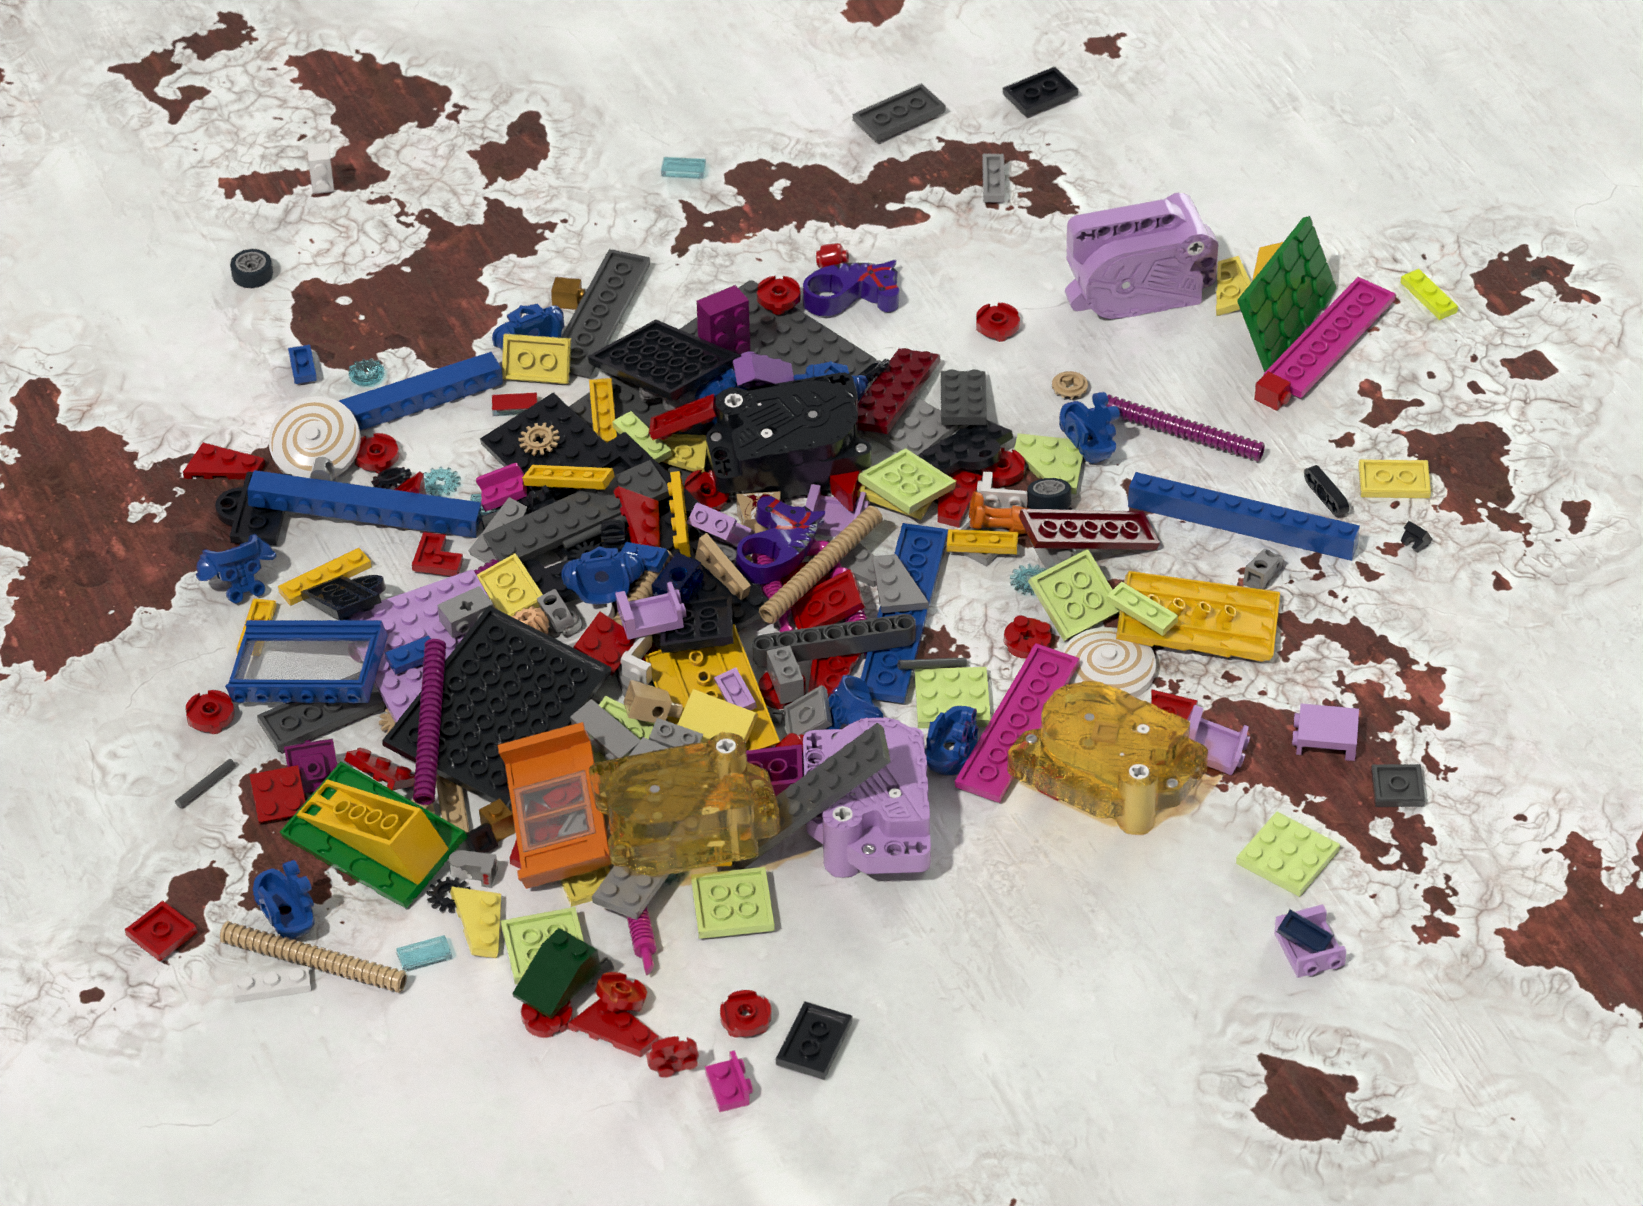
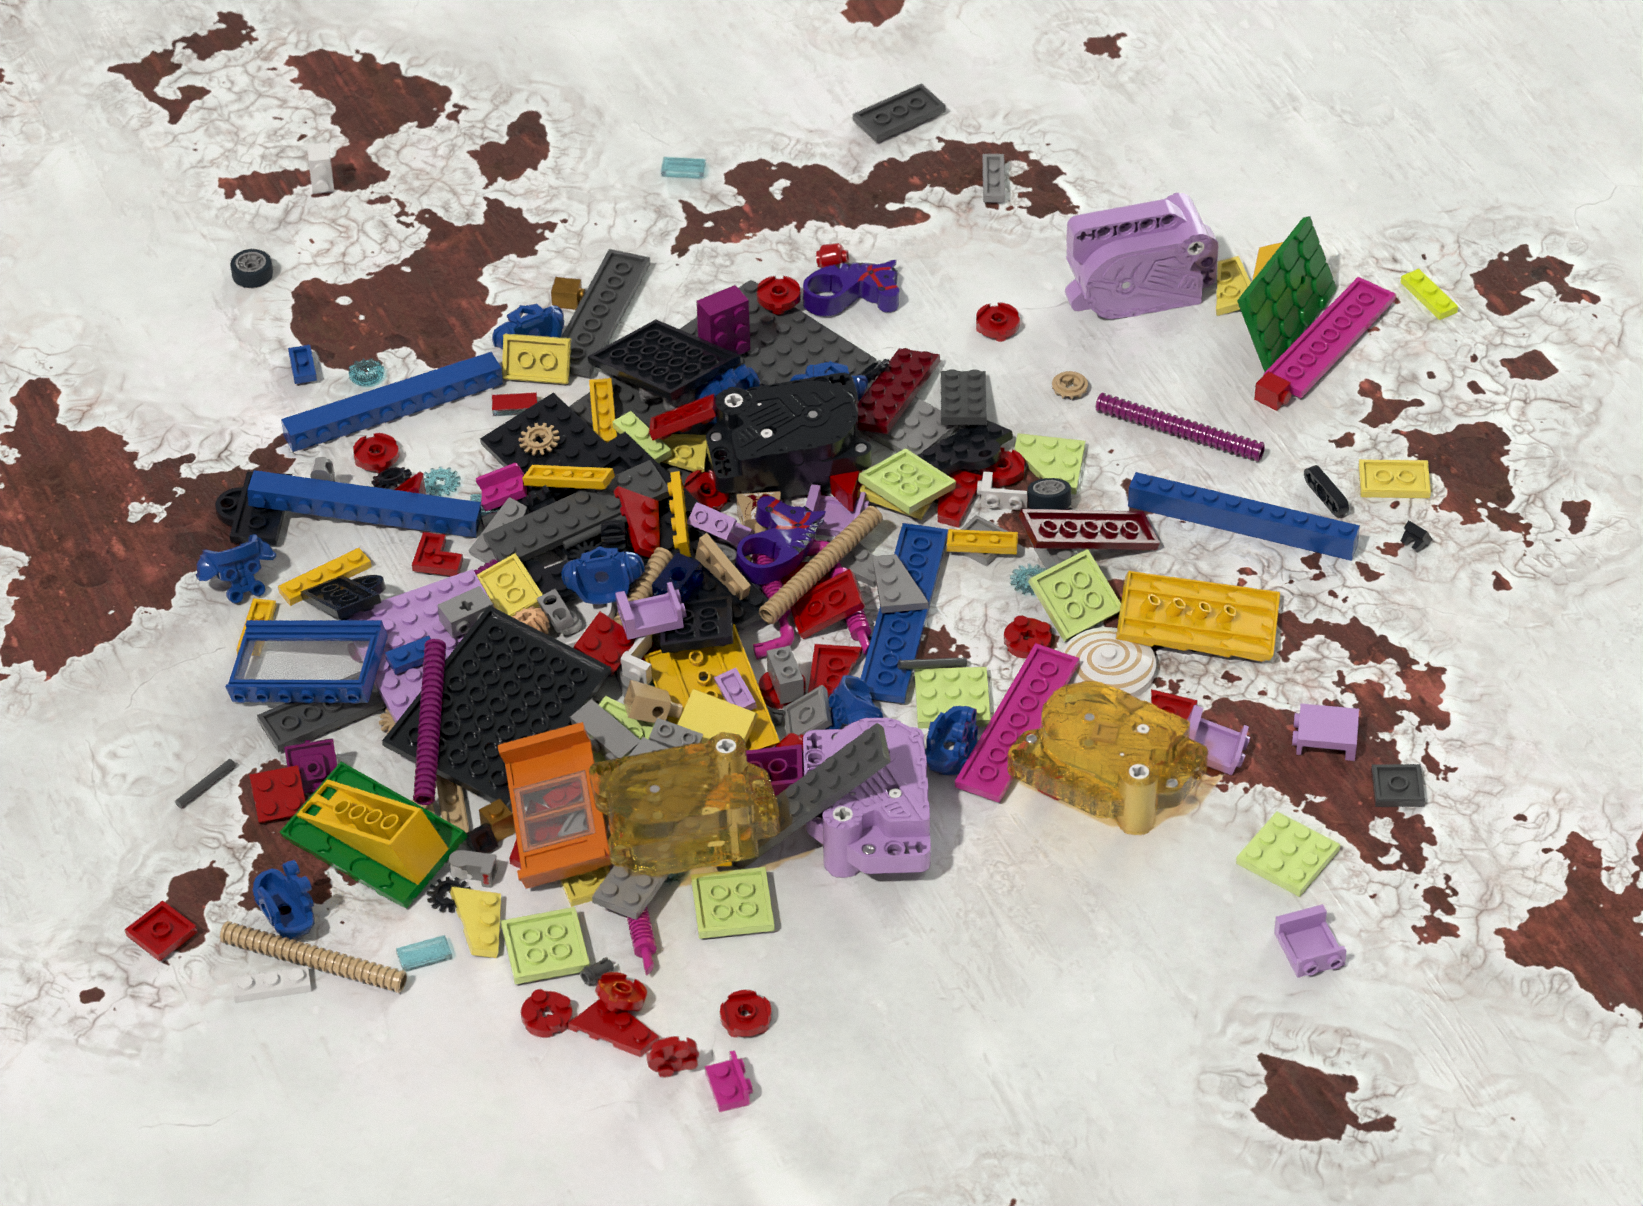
(214, 721): red plate -> none
(220, 461): red wing -> none
(313, 430): white dish -> none
(383, 770): red wing -> none
(557, 973): dark green slope -> none
(653, 557): blue plate -> none
(760, 370): medium lavender brick -> none
(814, 1040): black plate -> none
(839, 638): dark grey beam -> none
(988, 517): orange piece -> none
(1040, 91): black plate -> none
(1079, 422): blue piece -> none
(1142, 608): yellowish green plate -> none
(1262, 569): light grey leg -> none
(1304, 933): dark blue tile -> none

